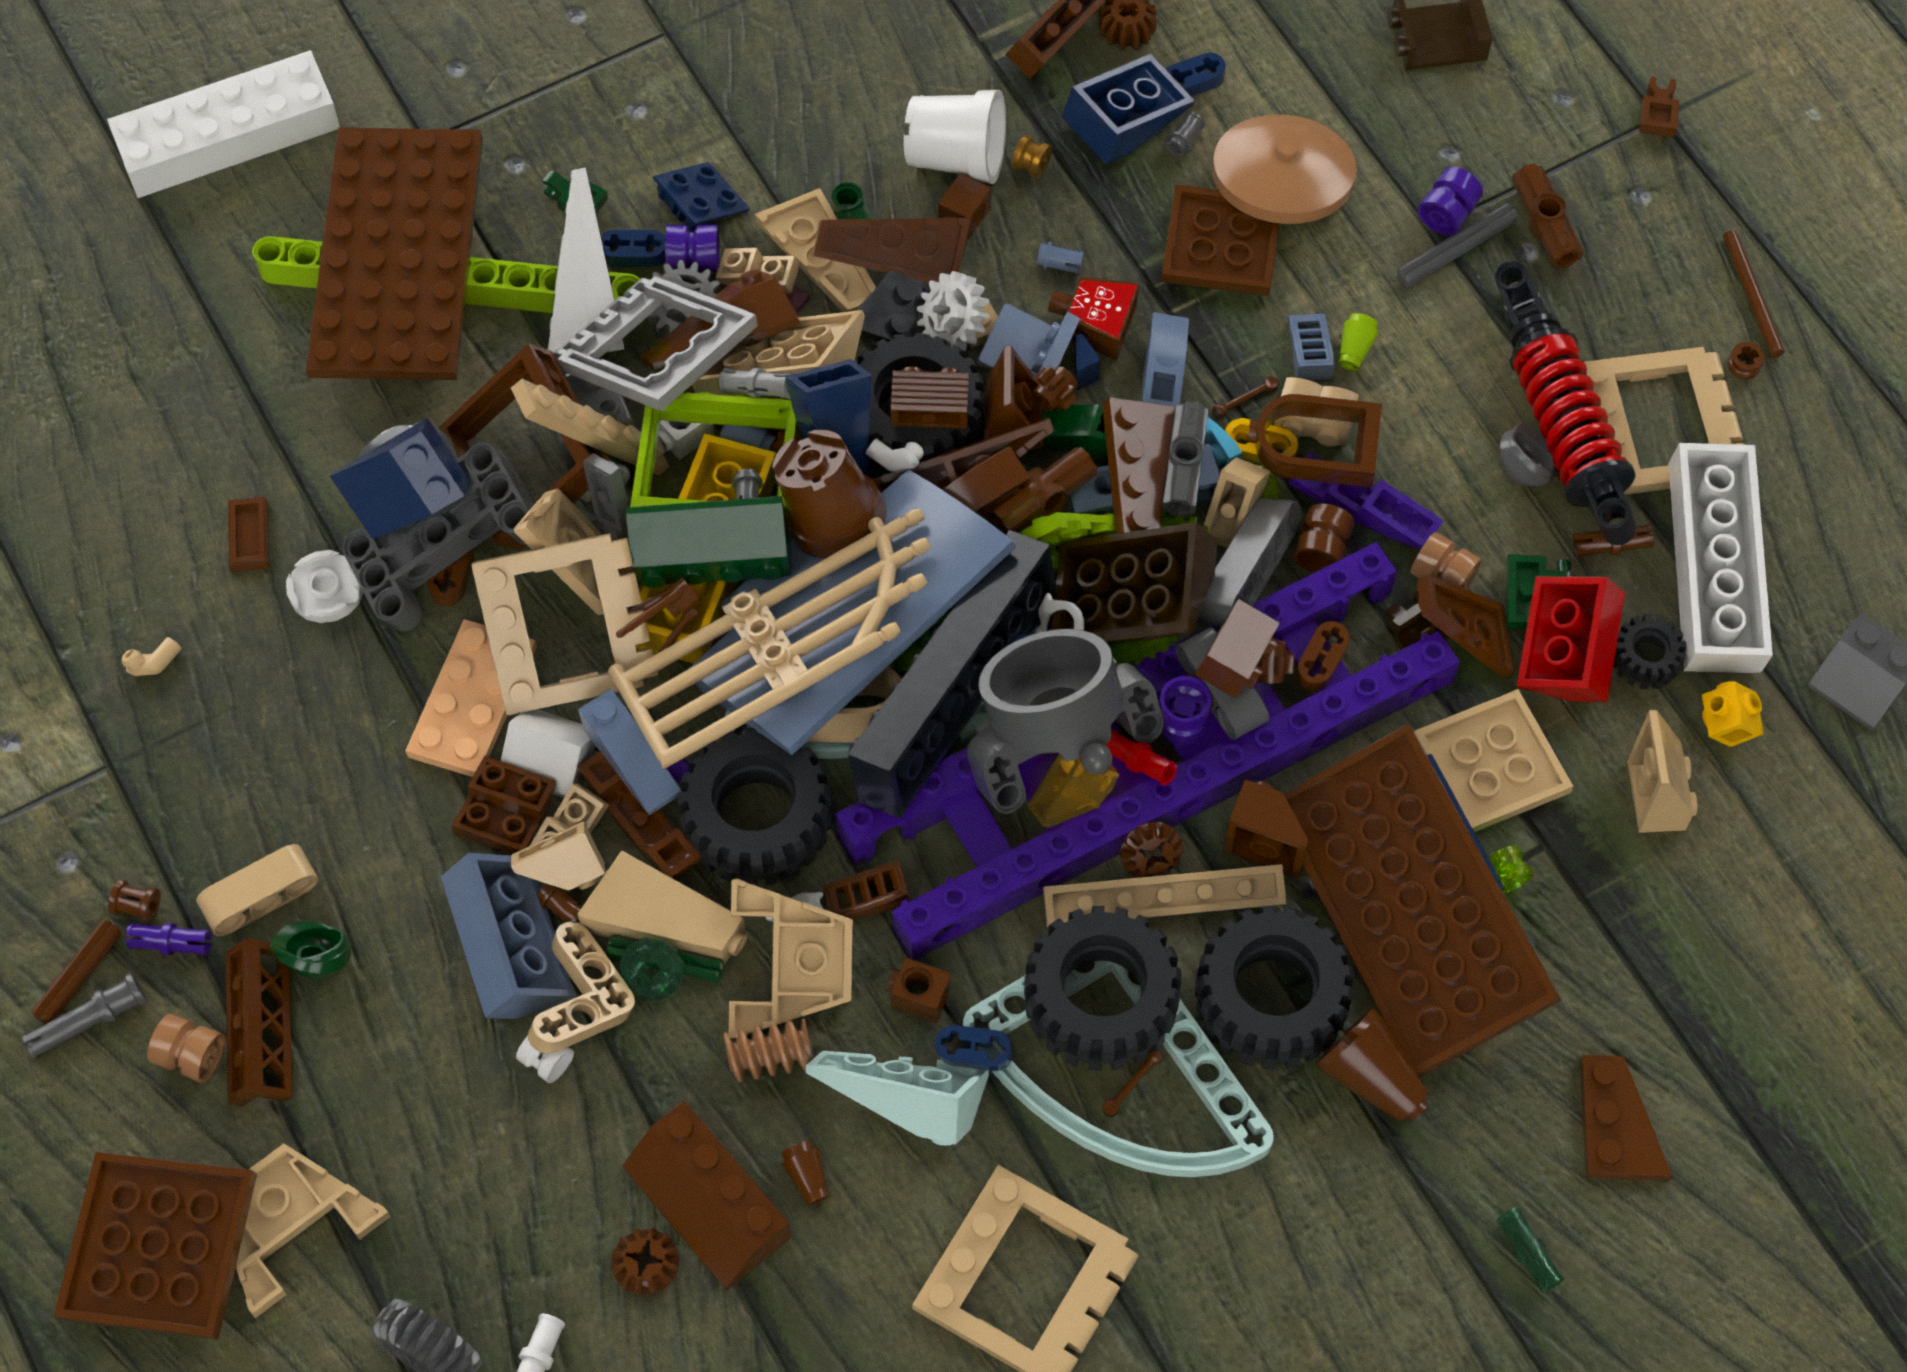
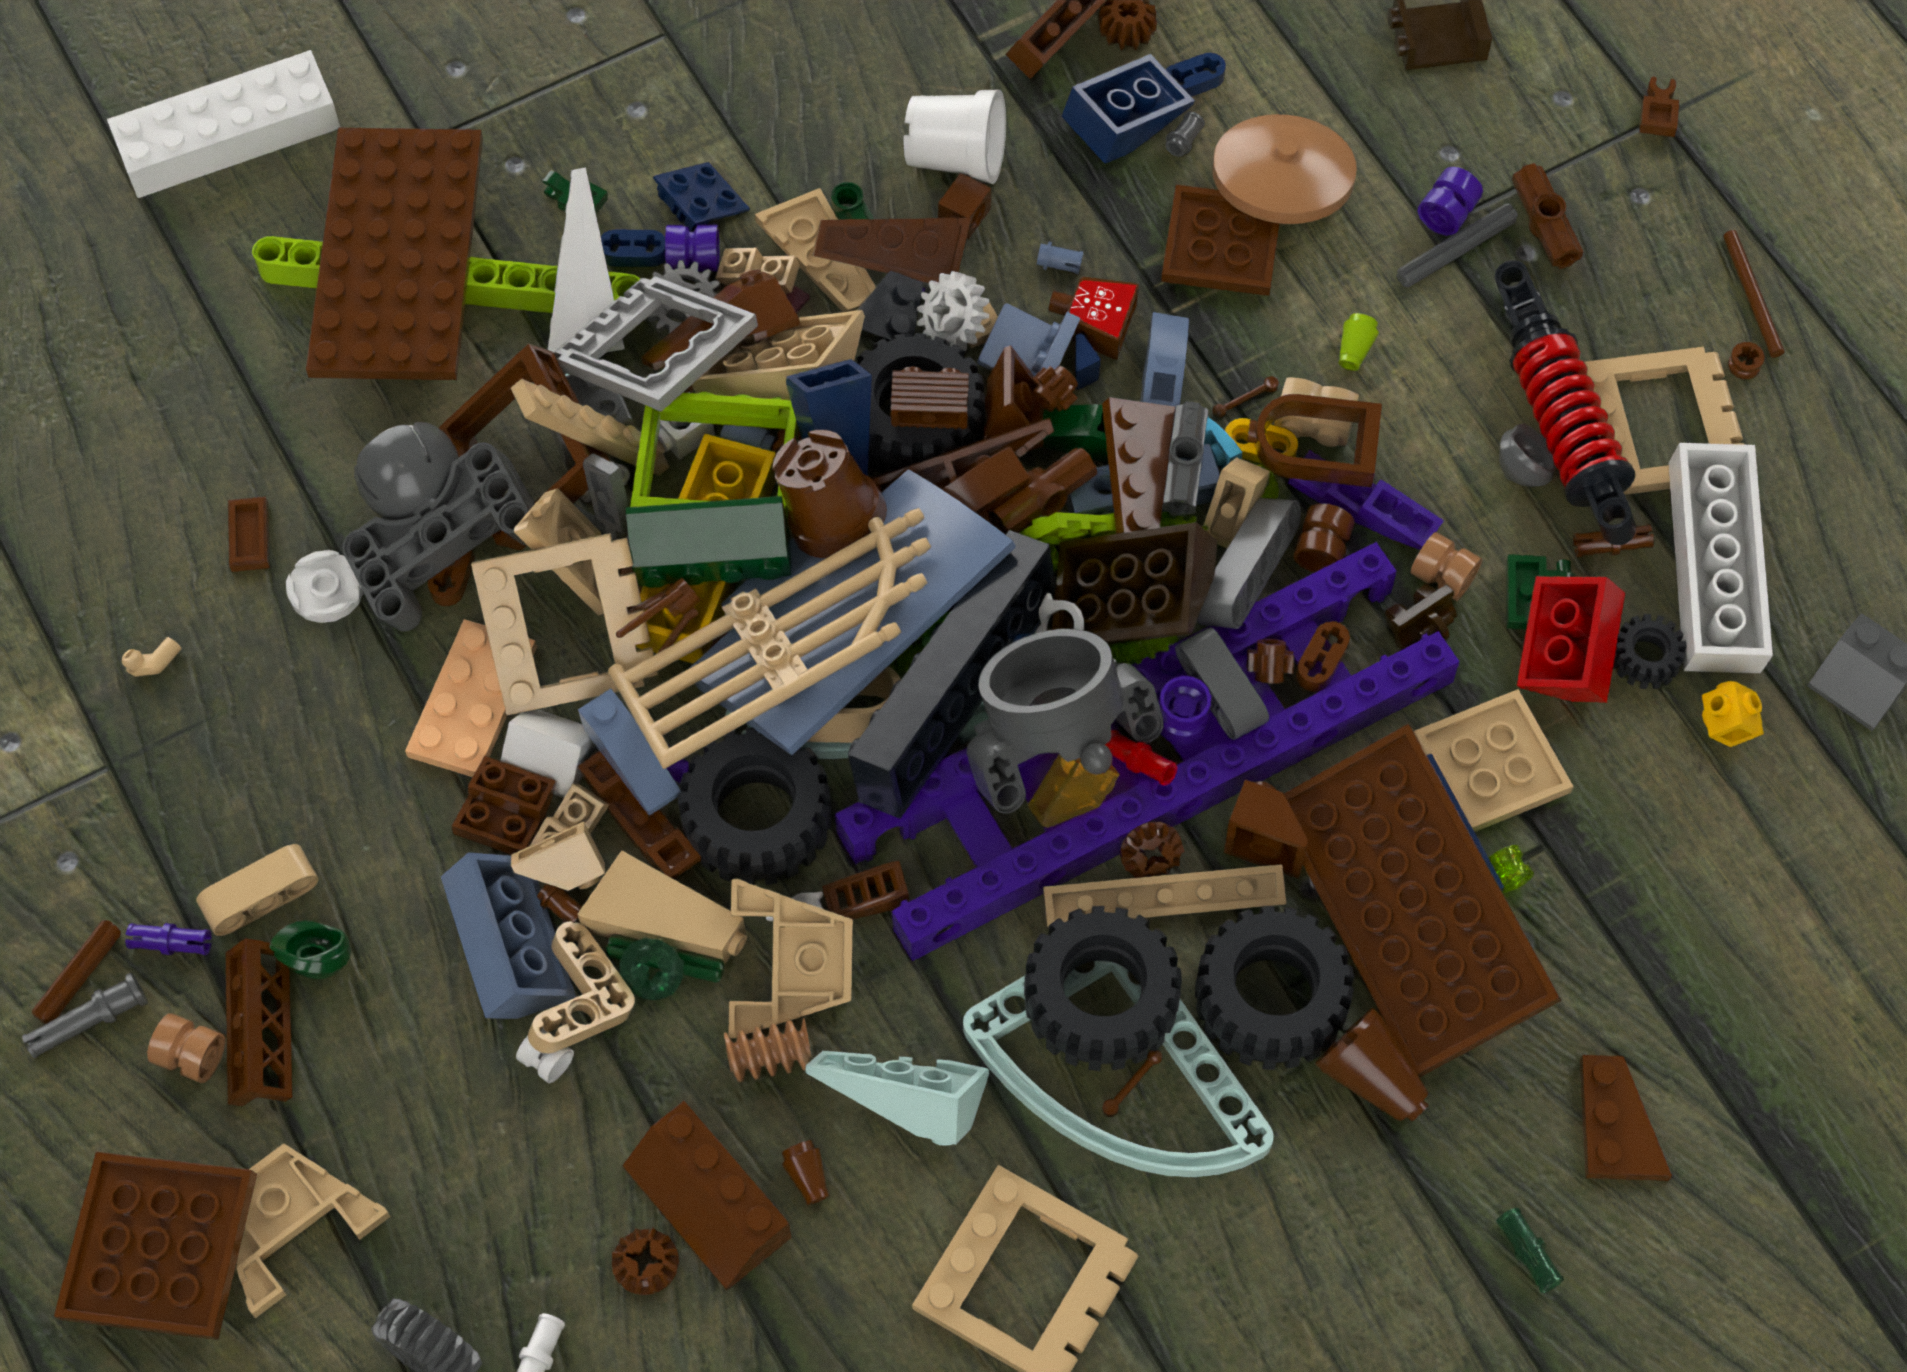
(134, 901): reddish brown bush -> none
(402, 480): dark blue slope -> none
(747, 484): dark grey pin -> none
(753, 382): light grey pin -> none
(897, 459): white arm -> none
(926, 1005): reddish brown brick -> none
(973, 1057): dark blue beam -> none
(1031, 156): pearl gold wheel -> none
(1238, 648): brick -> none
(1315, 368): sand blue slope -> none
(1468, 620): reddish brown wing -> none
(1660, 778): tan slope -> none

